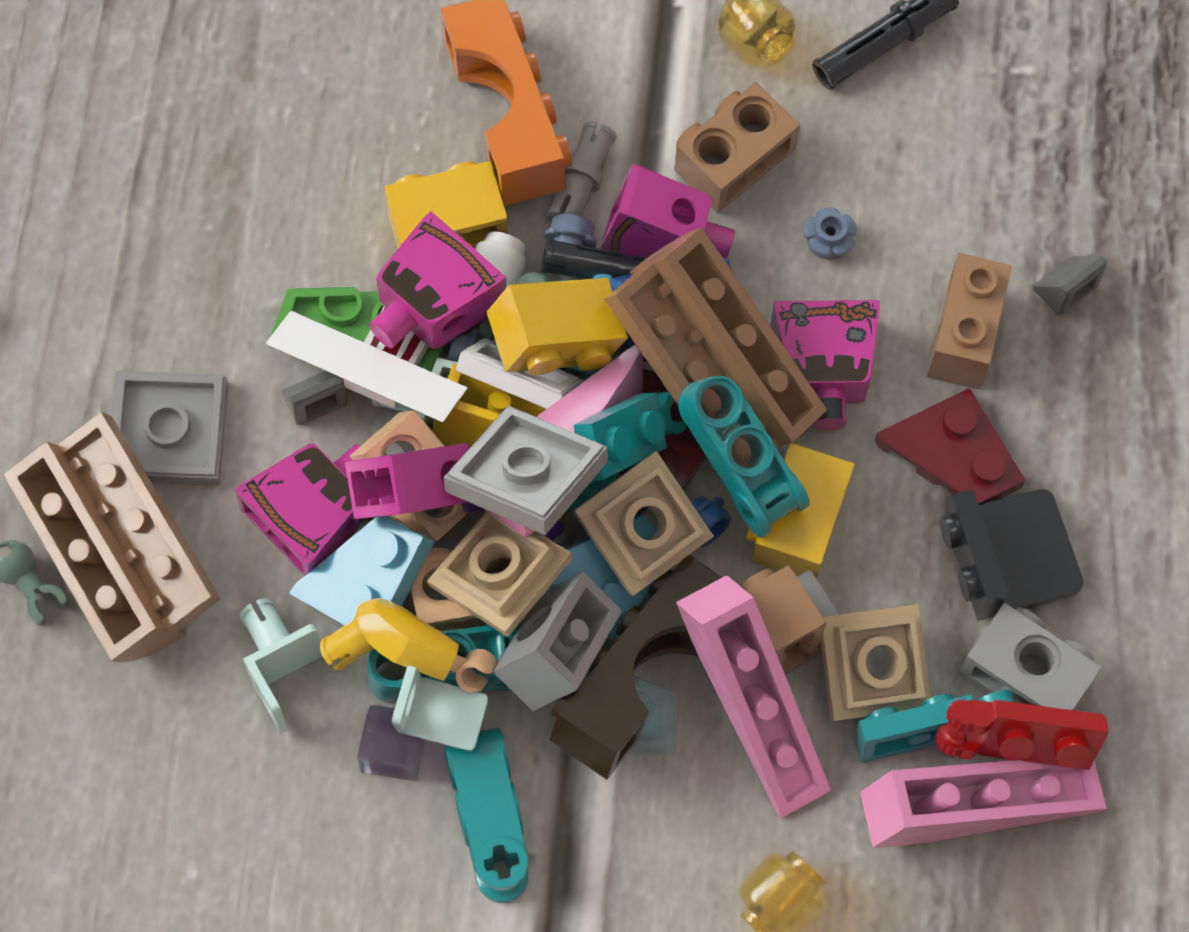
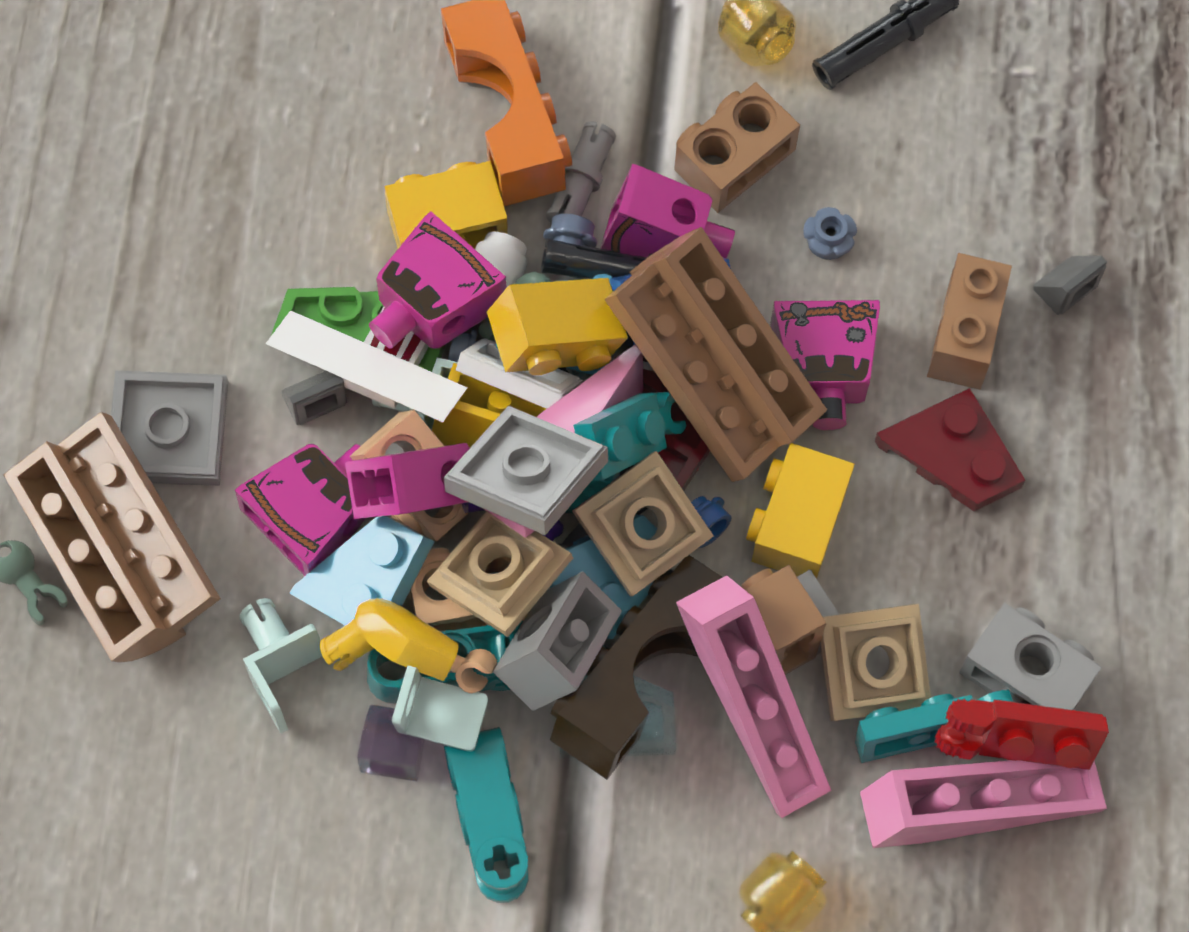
(764, 476): teal piece -> none
(1010, 551): black bracket -> none

